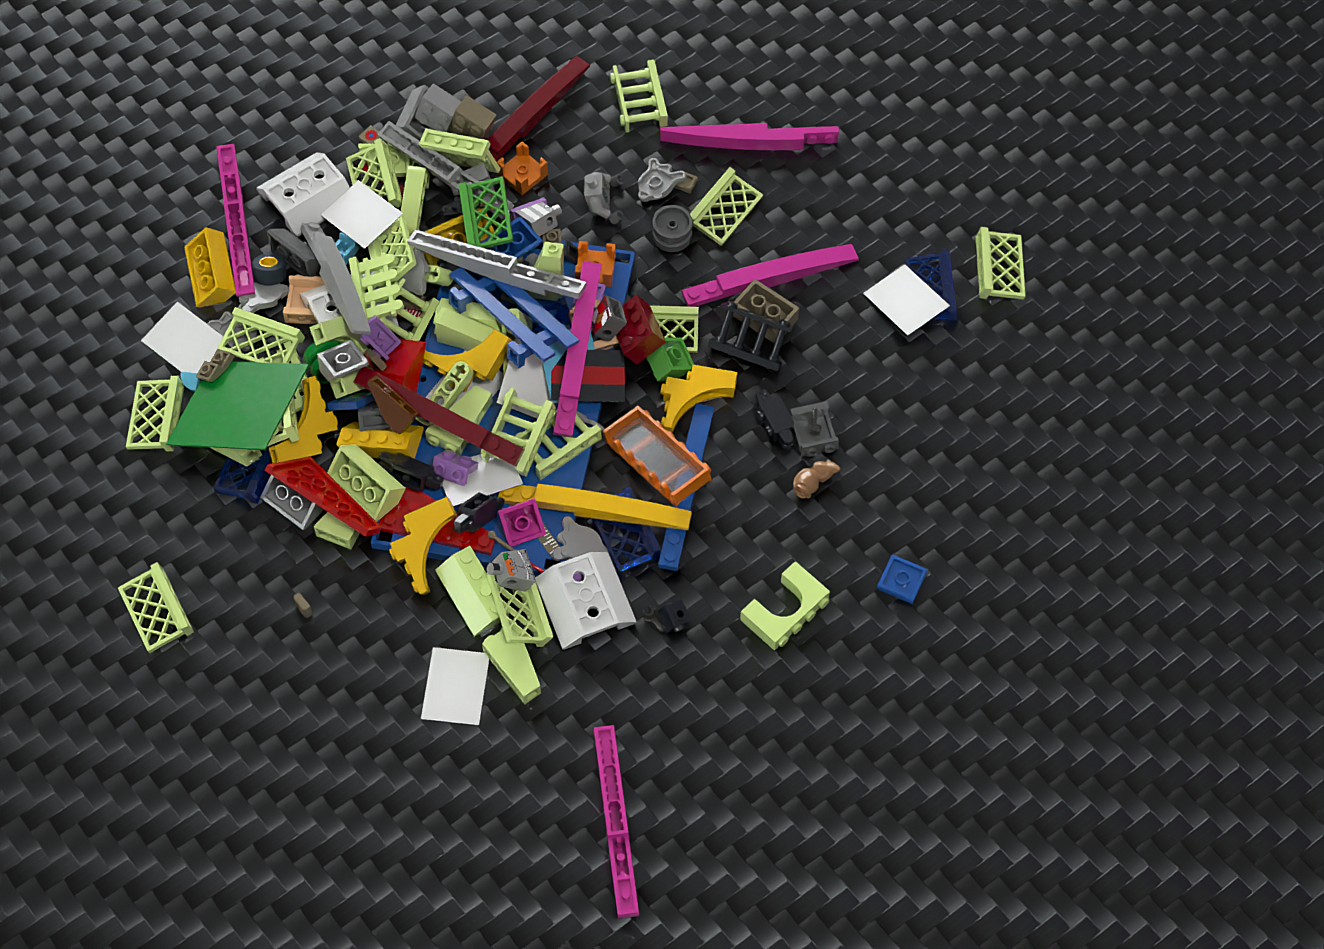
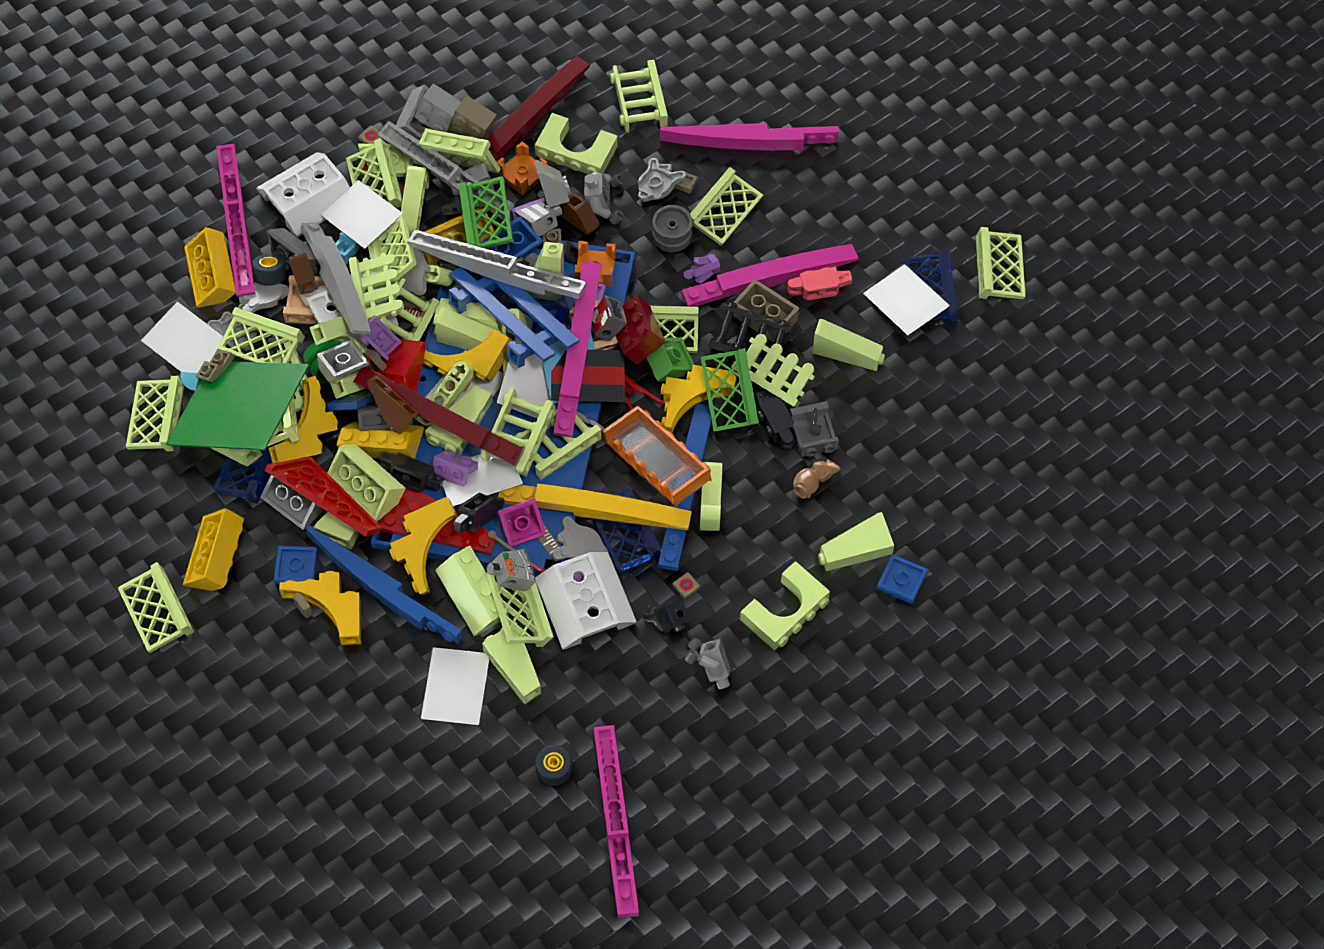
(214, 550): none -> yellow slope
(295, 563): none -> blue tile
(303, 273): none -> reddish brown slope
(327, 595): none -> yellow arch
(383, 587): none -> blue slope
(553, 184): none -> light grey slope
(553, 773): none -> black wheel
(579, 214): none -> reddish brown slope
(589, 161): none -> yellowish green arch
(631, 386): none -> red plant
(686, 586): none -> dark tan tile
(703, 268): none -> medium lavender rock
(711, 499): none -> yellowish green beam
(713, 659): none -> light grey torso
(746, 389): none -> bright green fence
(789, 363): none -> yellowish green fence
(819, 283): none -> coral hinge
(846, 346): none -> yellowish green slope
(859, 544): none -> yellowish green slope

